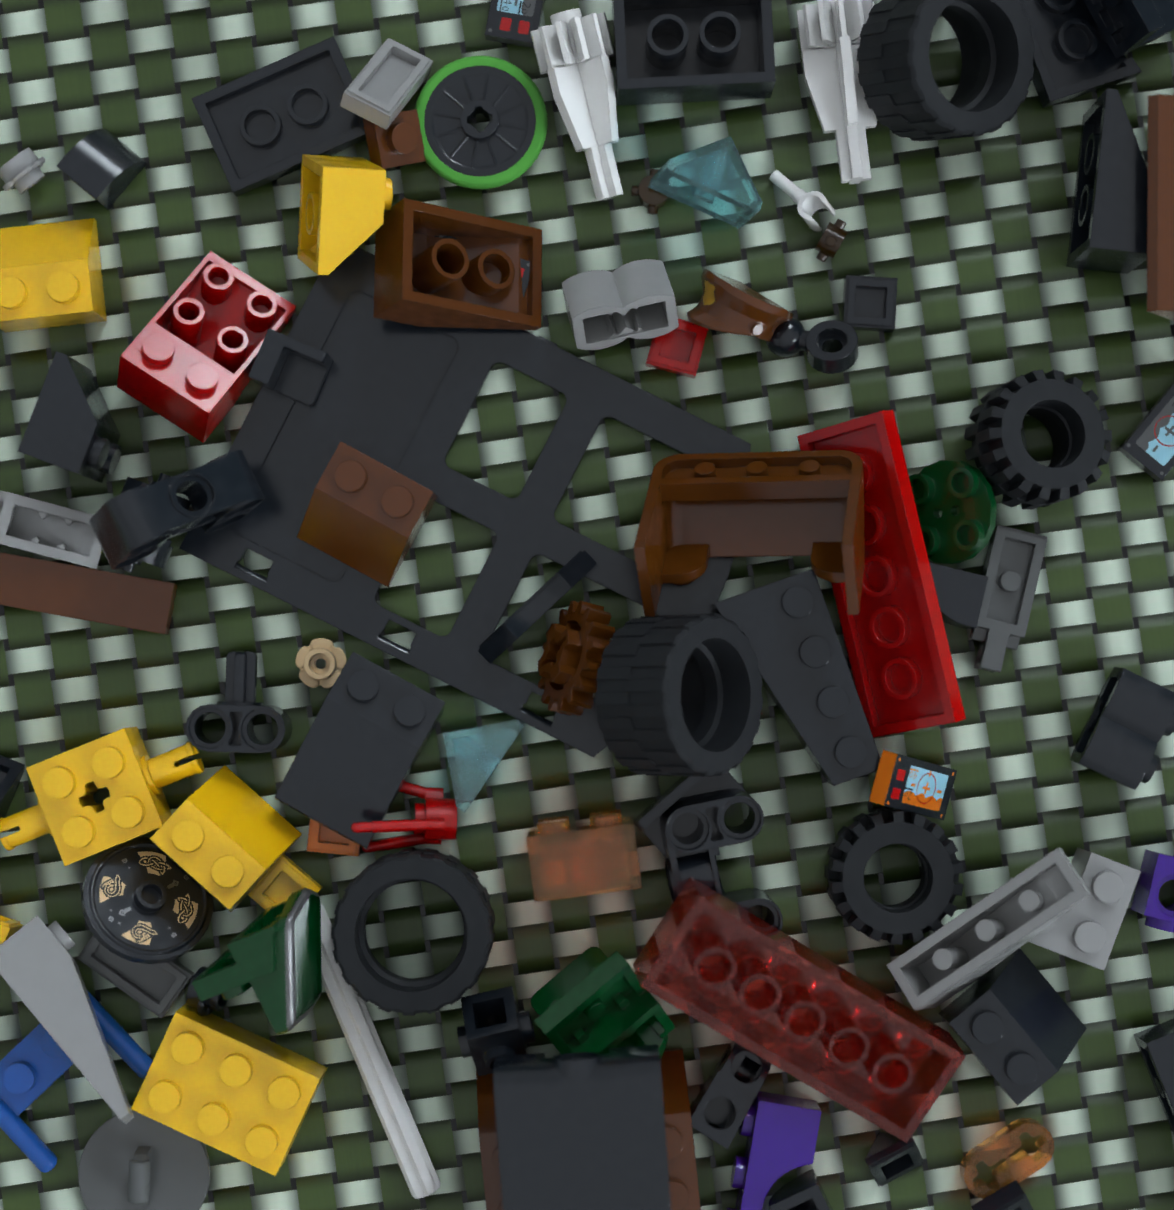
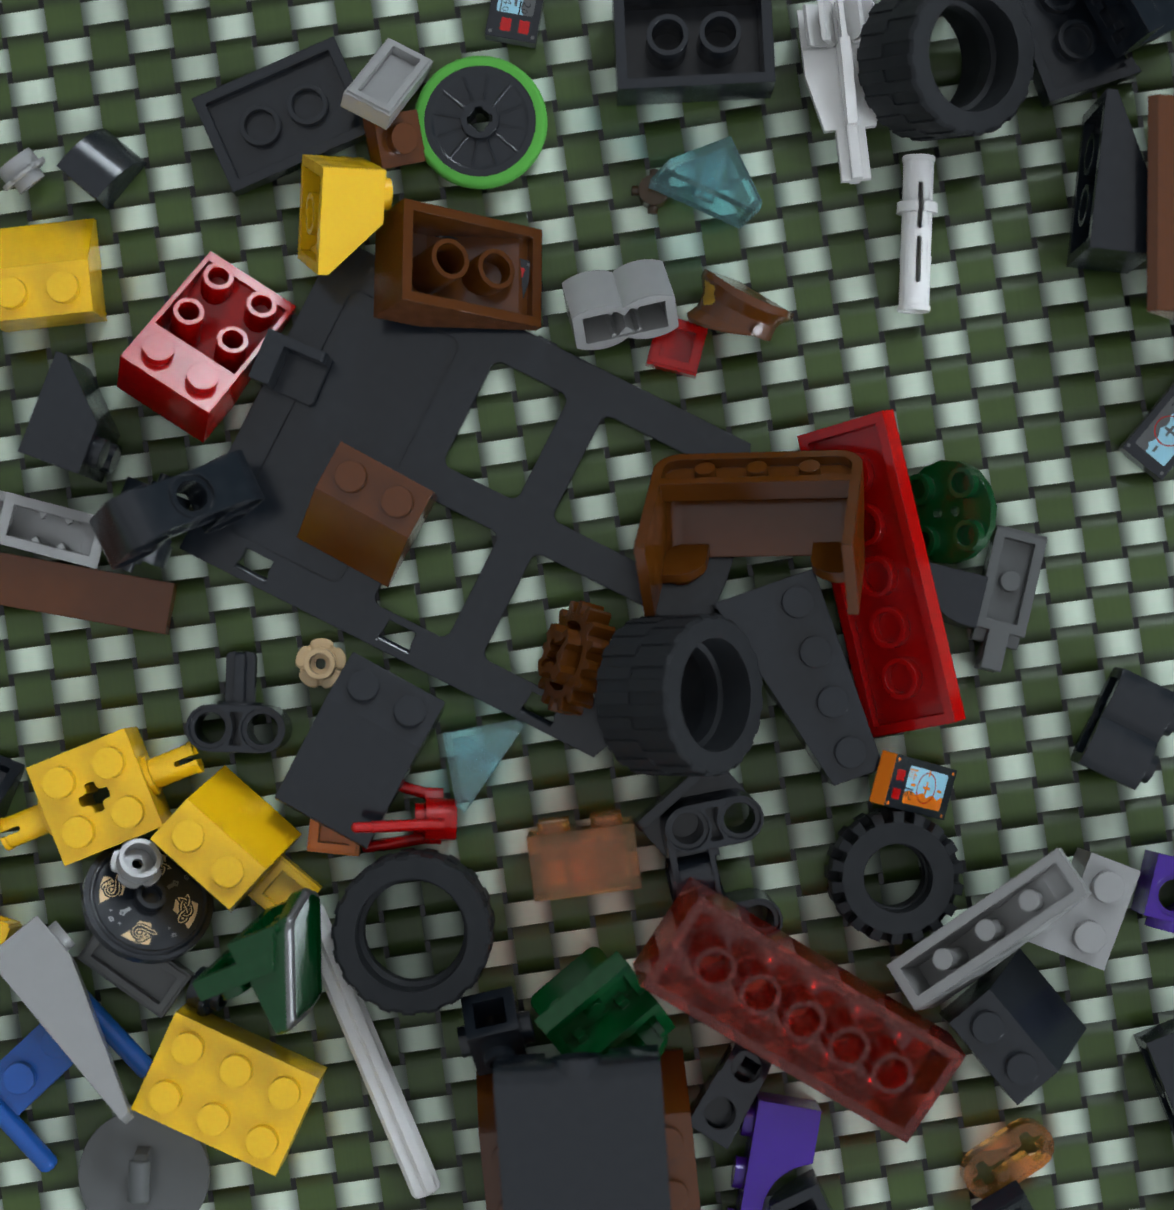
(142, 851): none -> light grey plate
(536, 606): black tile -> none
(582, 83): white piece -> none
(806, 202): white hand -> none
(818, 343): black plate -> none
(831, 240): dark brown piece -> none
(870, 303): black tile -> none
(892, 1158): black slope -> none
(916, 233): none -> white pin
(1074, 430): black tyre -> none

